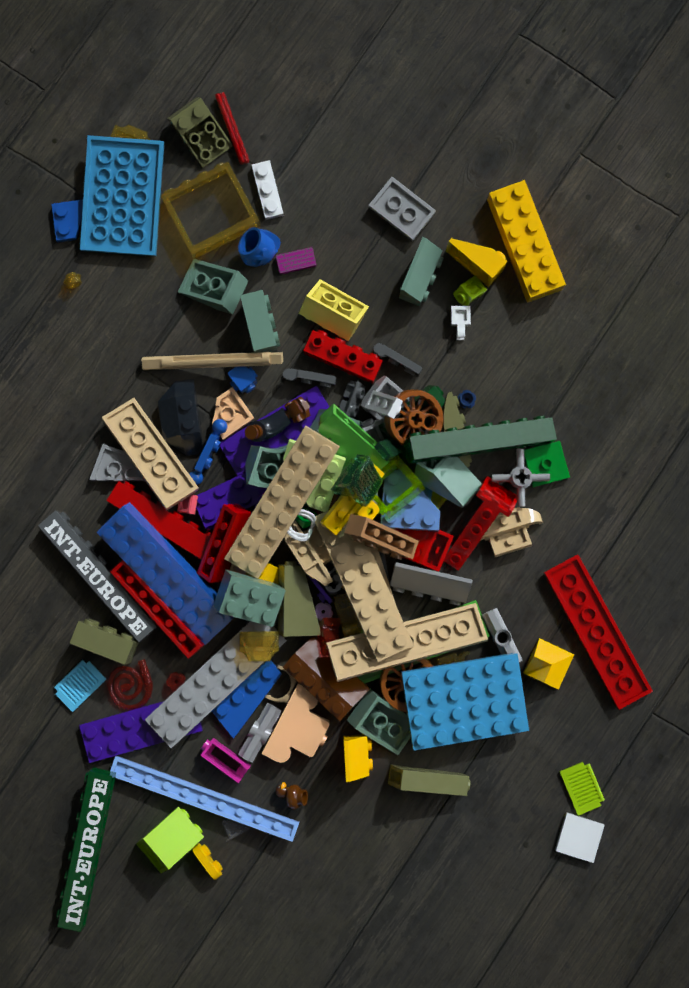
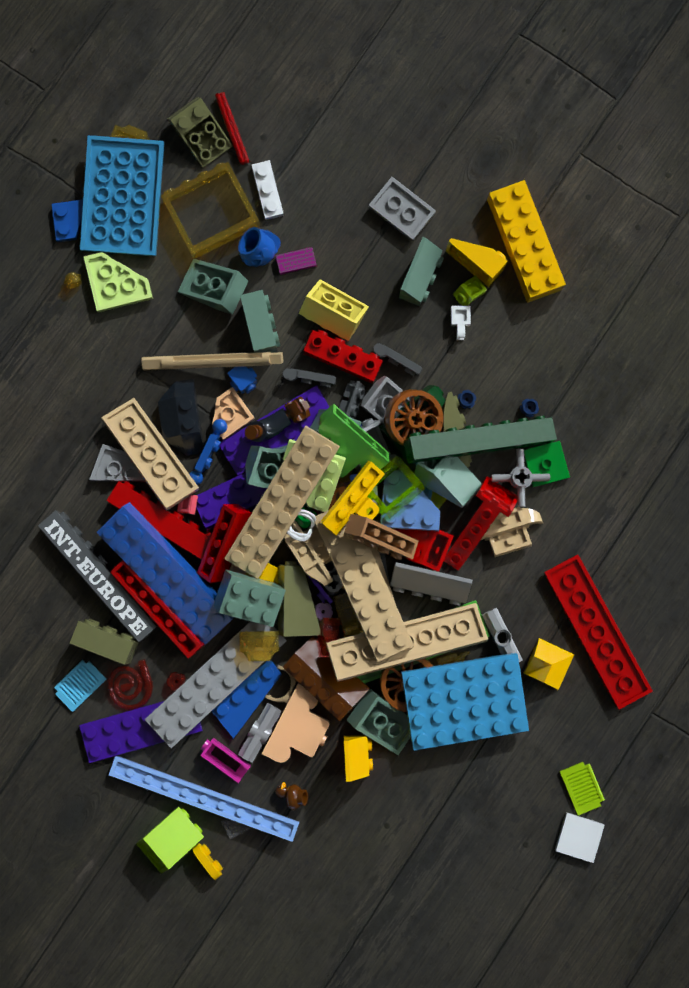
(86, 849): dark green brick -> none
(114, 283): none -> yellowish green plate
(358, 480): clear green piece -> none
(384, 404): white plate -> none
(388, 449): clear green tile -> none
(428, 780): olive slope -> none
(534, 407): none -> dark blue plate

